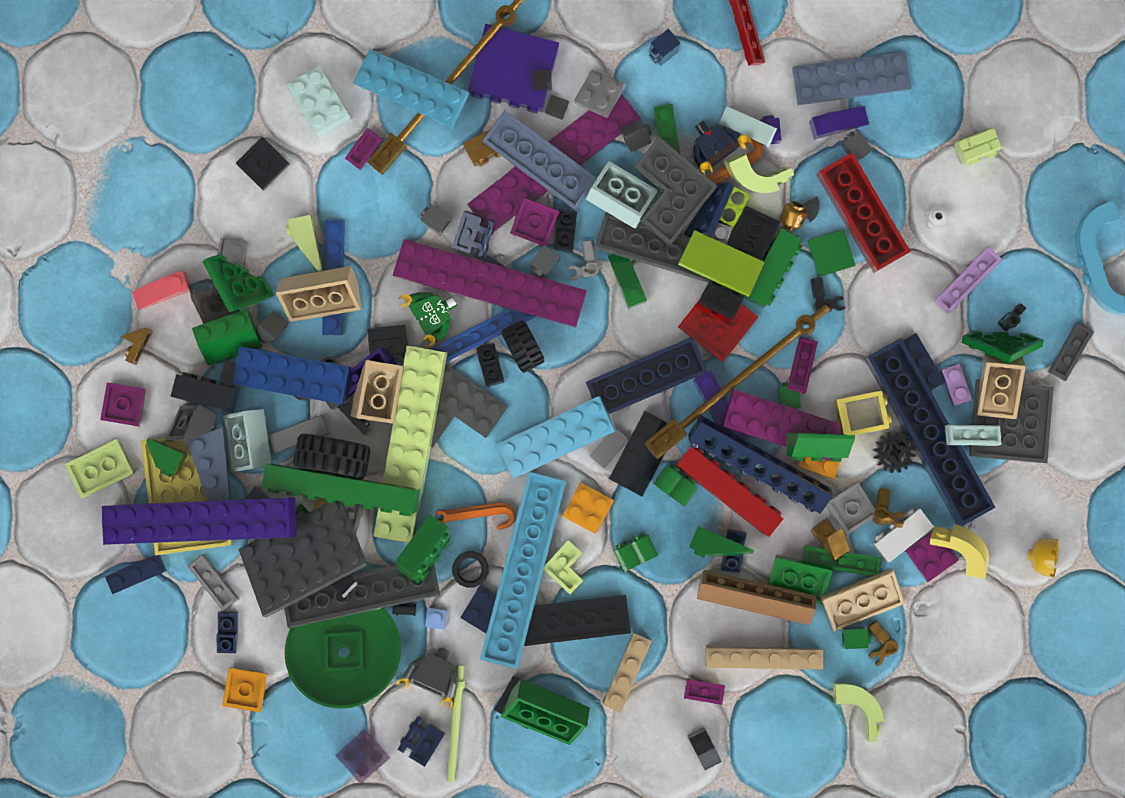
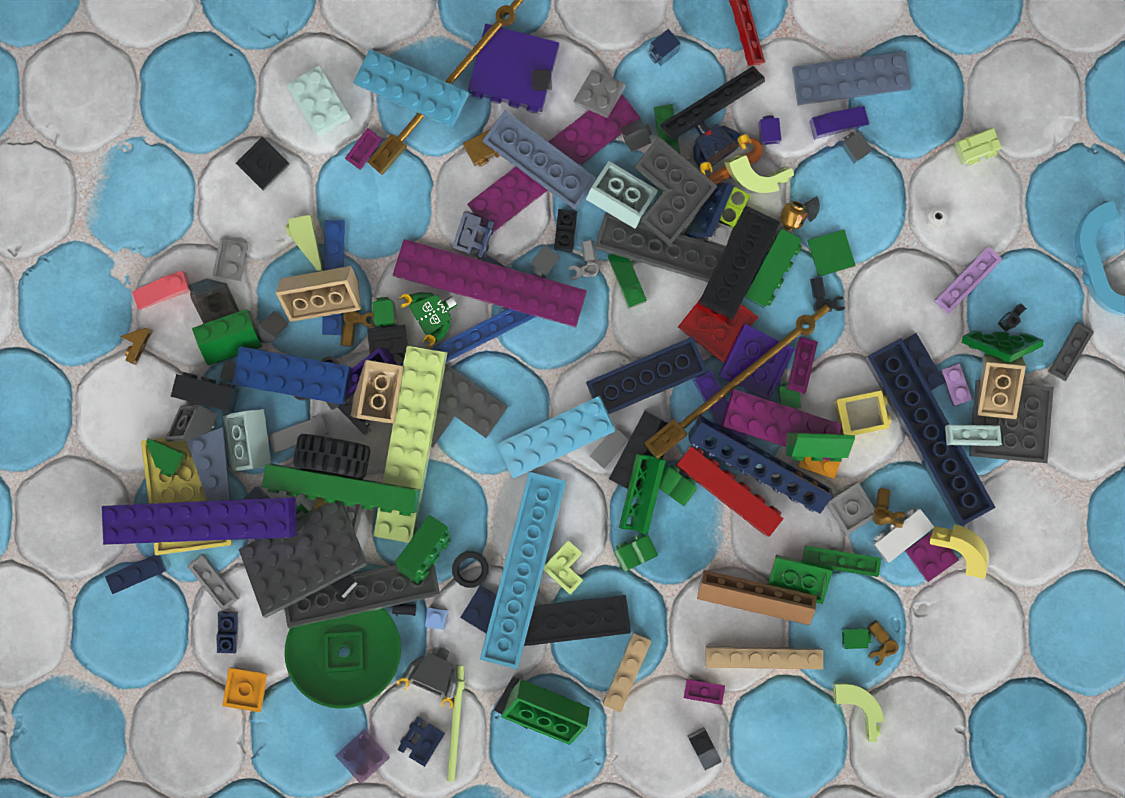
(99, 468): yellowish green plate -> none
(123, 404): magenta plate -> none
(236, 284): green plate -> none
(348, 331): none -> pearl gold bar
(384, 312): none -> green brick
(435, 219): dark grey brick -> none
(479, 511): orange piece -> none
(490, 365): black slope -> none
(523, 346): black tyre -> none
(534, 221): magenta plate -> none
(556, 107): clear smoke tile -> none
(588, 508): light orange plate -> none
(645, 493): none -> green fence
(712, 103): none -> black plate
(714, 545): green slope -> none
(721, 263): lime tile -> none
(734, 562): dark blue slope -> none
(747, 348): none -> dark purple plate
(748, 125): light aqua tile -> none
(831, 539): pearl gold slope -> none
(862, 600): tan tile -> none
(863, 212): red brick -> none
(895, 460): black gear -> none
(1045, 556): yellow cylinder -> none

